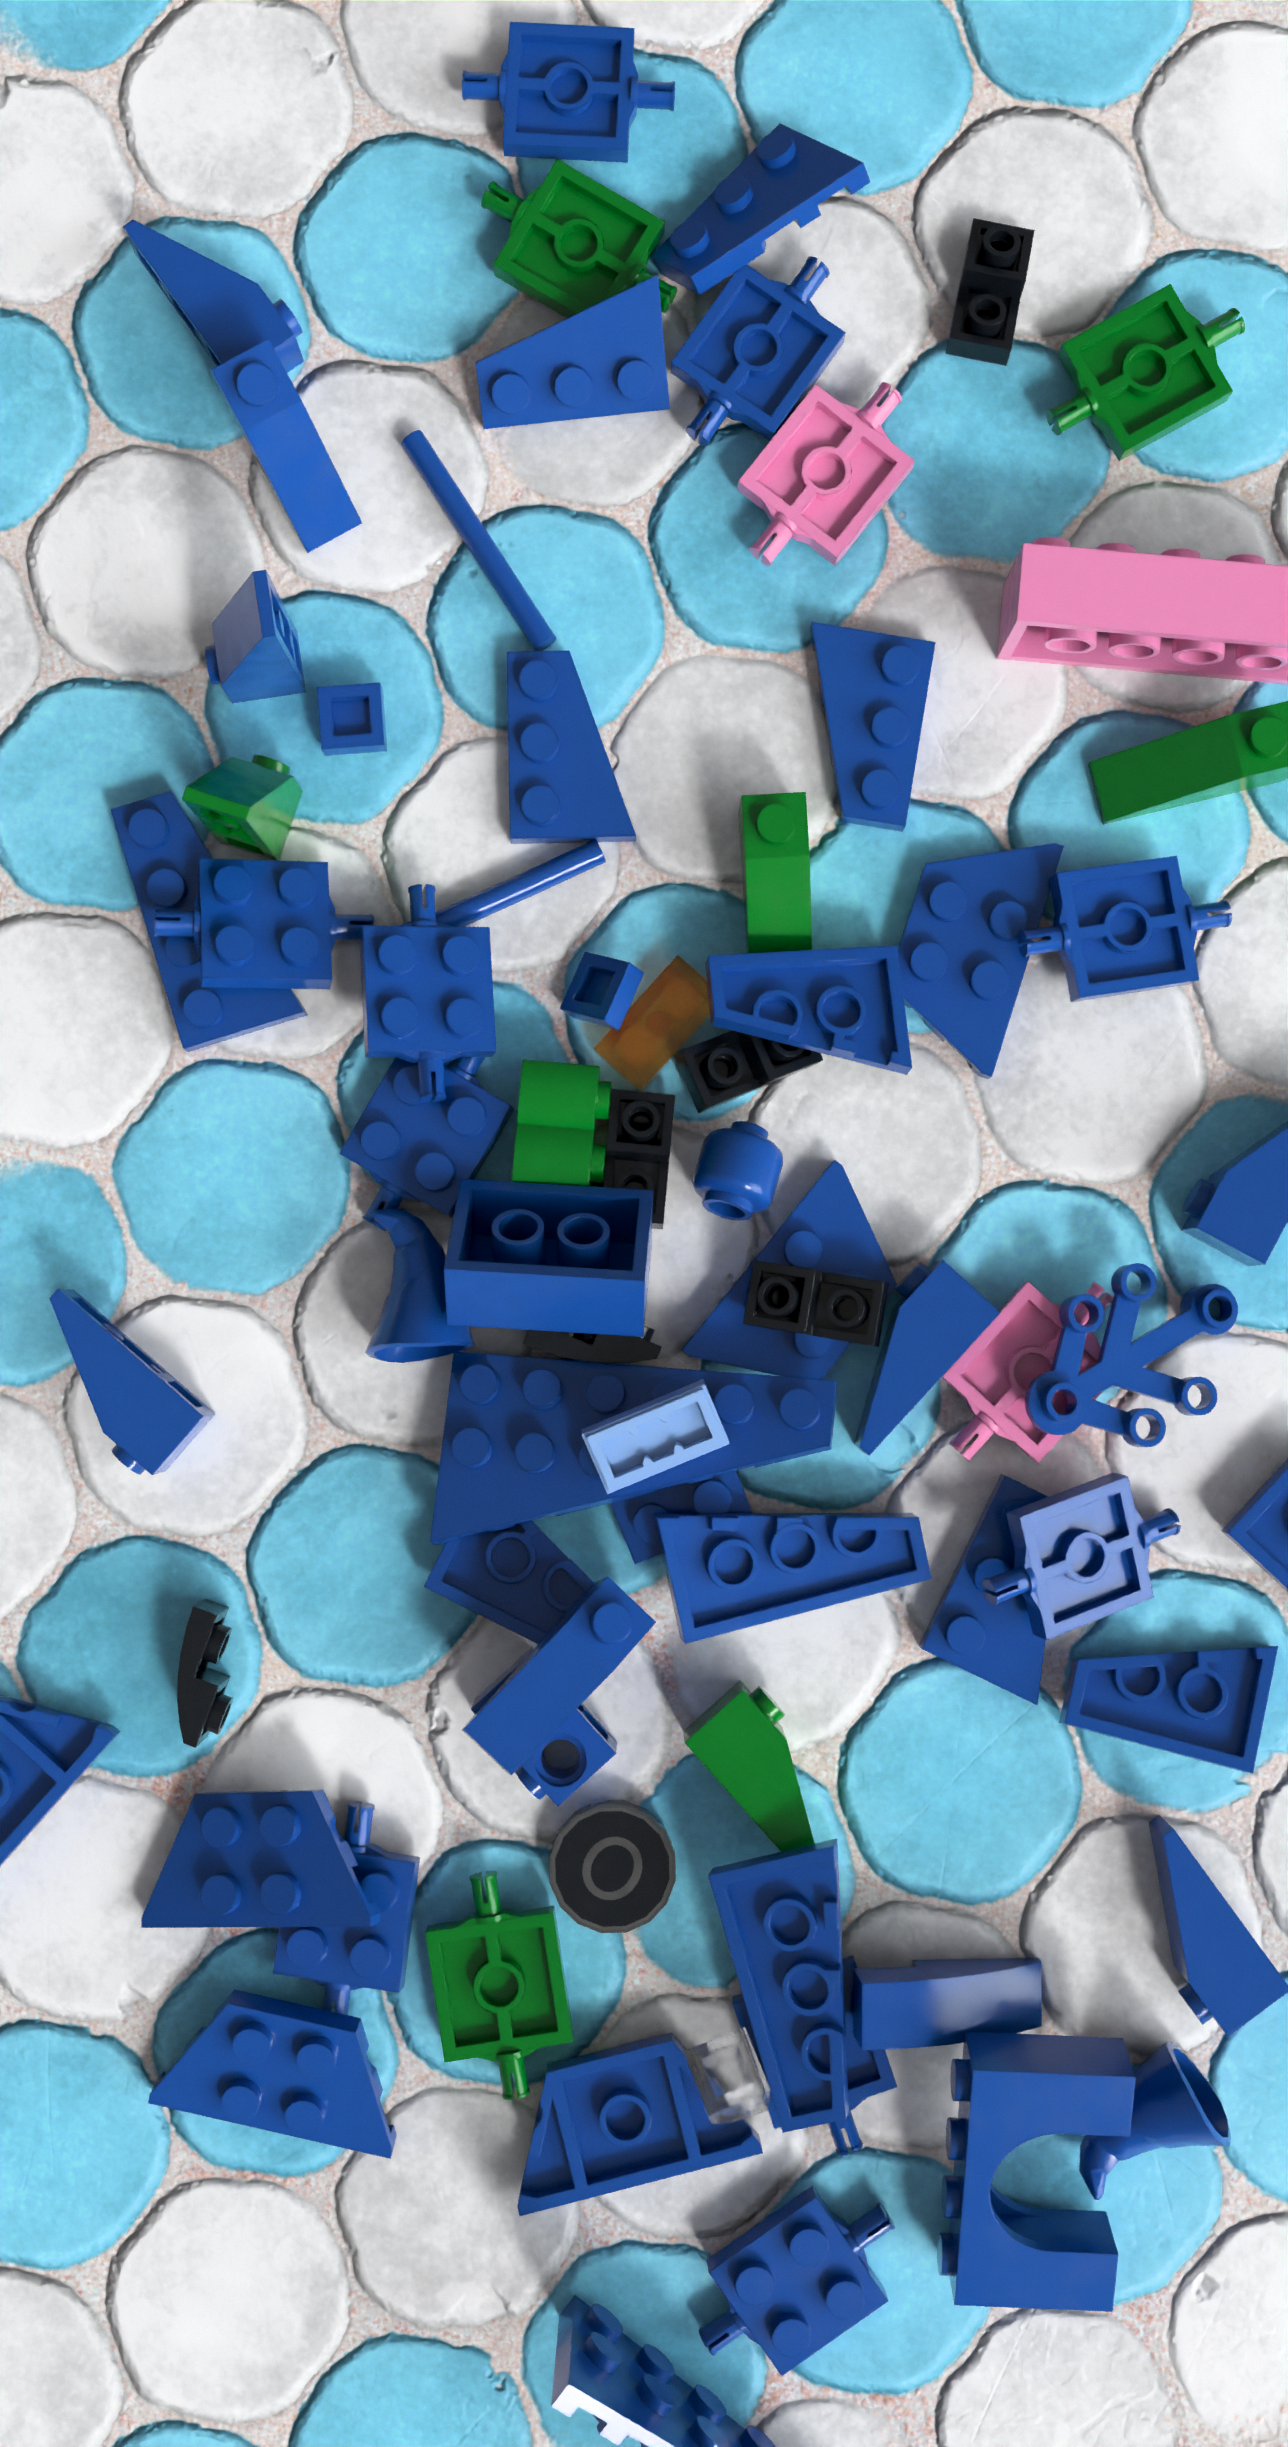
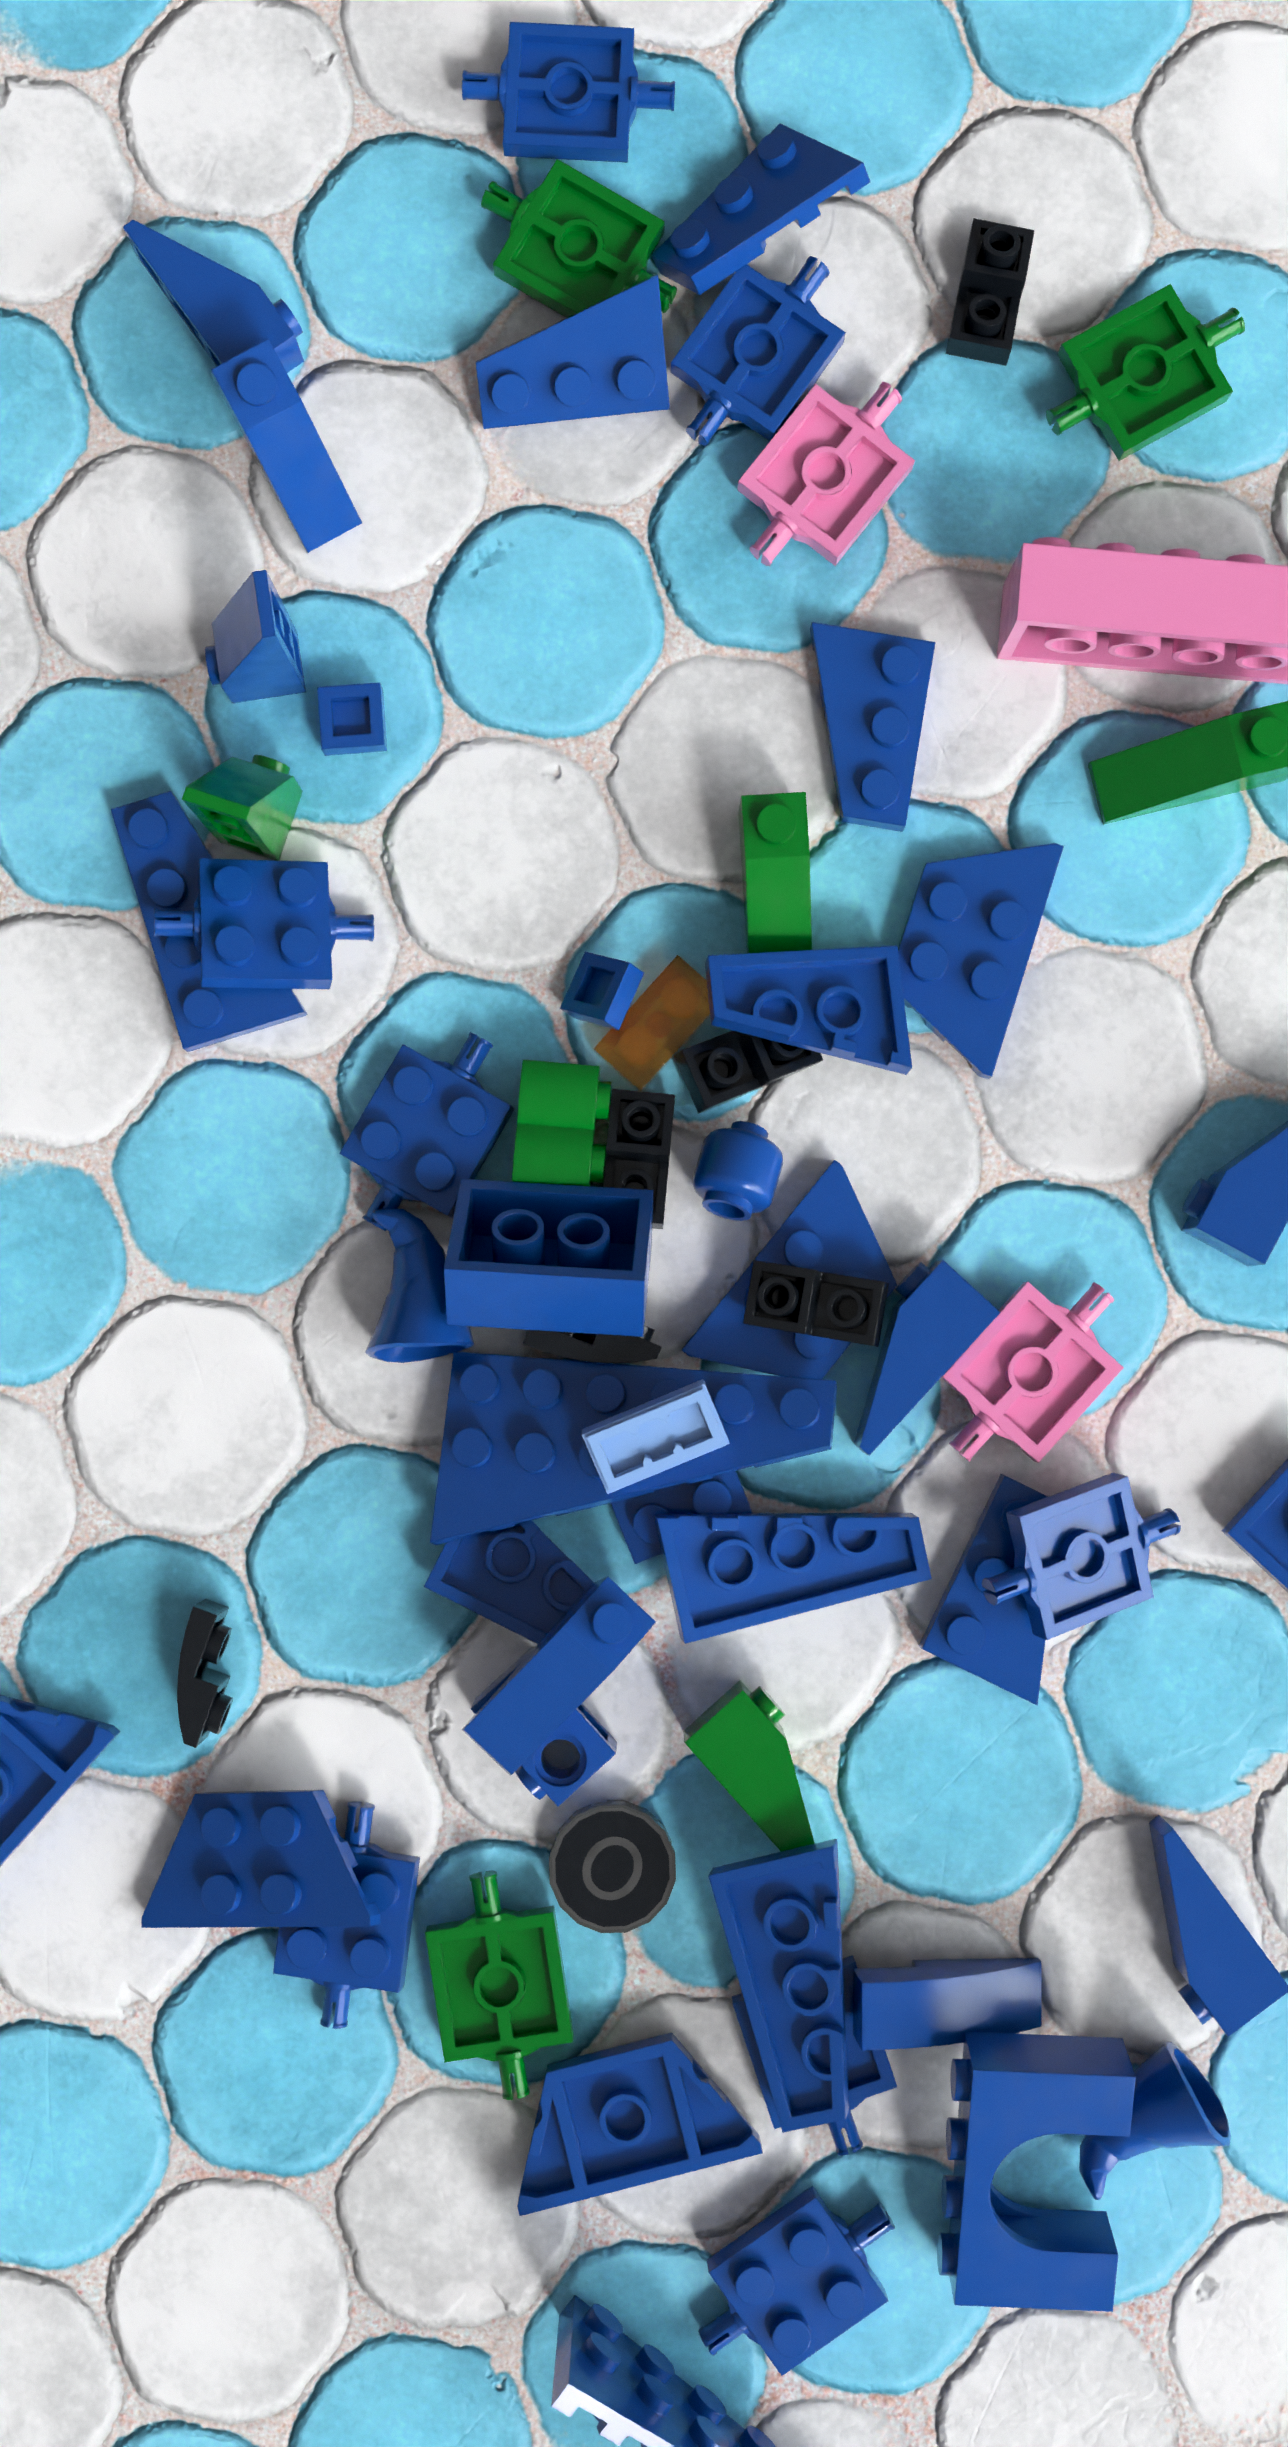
(131, 1394): blue slope -> none
(282, 2073): blue wing -> none
(427, 992): blue plate -> none
(478, 541): blue bar -> none
(522, 886): blue bar -> none
(556, 757): blue wing -> none
(729, 2078): clear brick -> none
(1123, 1361): blue plant -> none
(1124, 928): blue plate -> none
(1177, 1702): blue wing -> none

